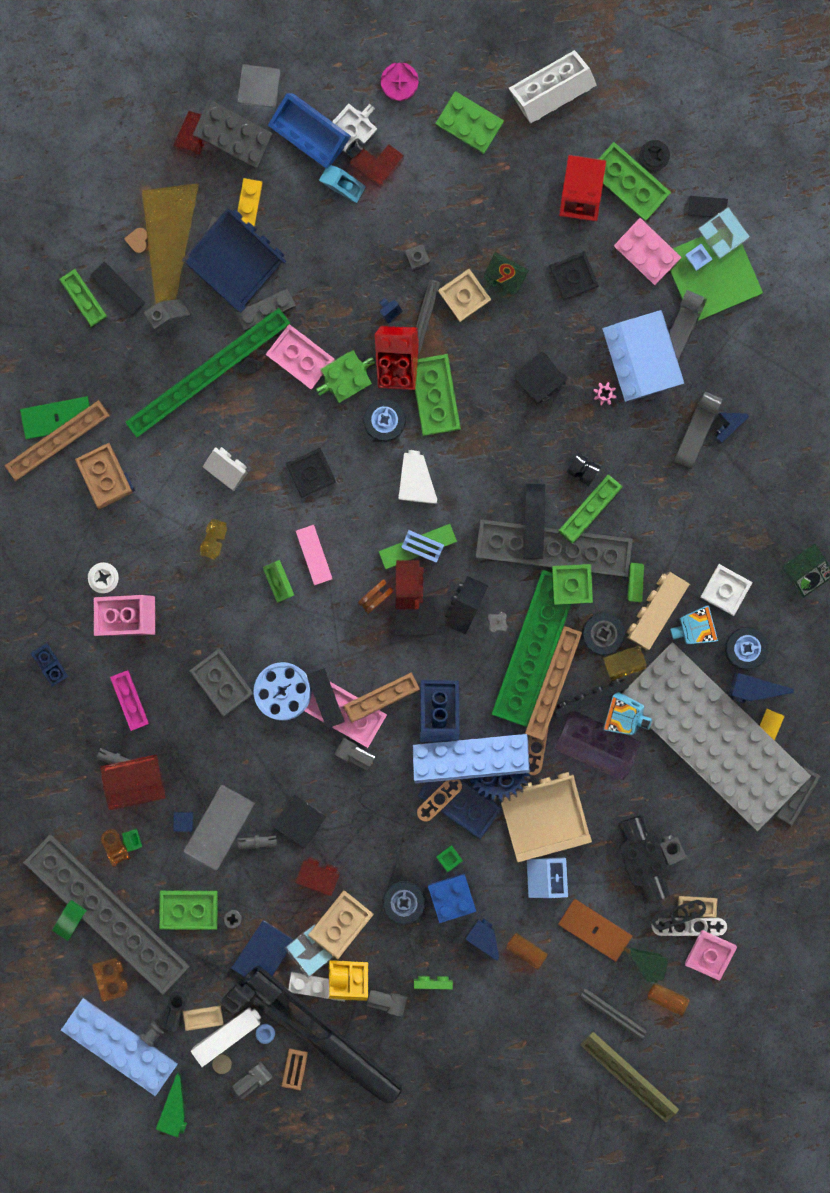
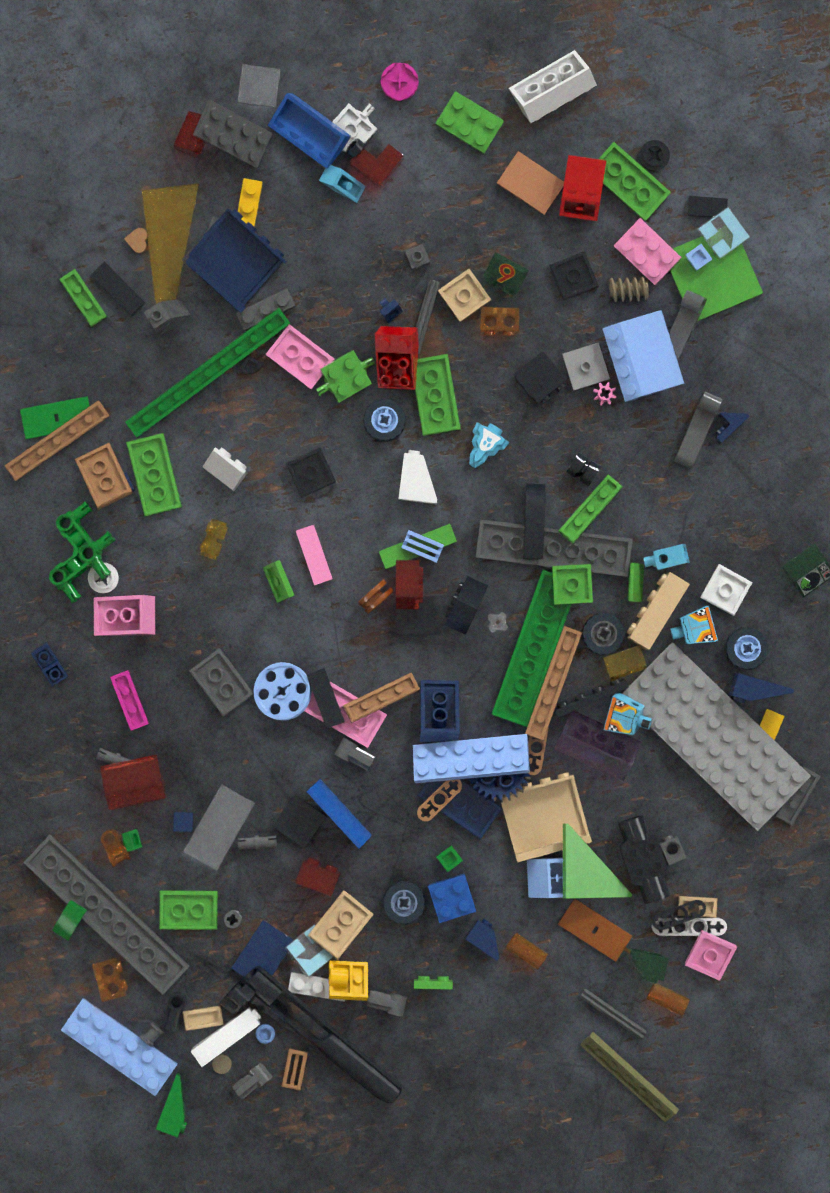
(78, 561): none -> green pin
(154, 474): none -> bright green tile
(339, 813): none -> blue slope
(486, 443): none -> medium azure rock
(499, 315): none -> clear orange brick
(531, 183): none -> nougat tile
(585, 366): none -> light grey plate
(585, 872): none -> bright green tile
(628, 289): none -> dark tan piece
(676, 555): none -> medium azure torso

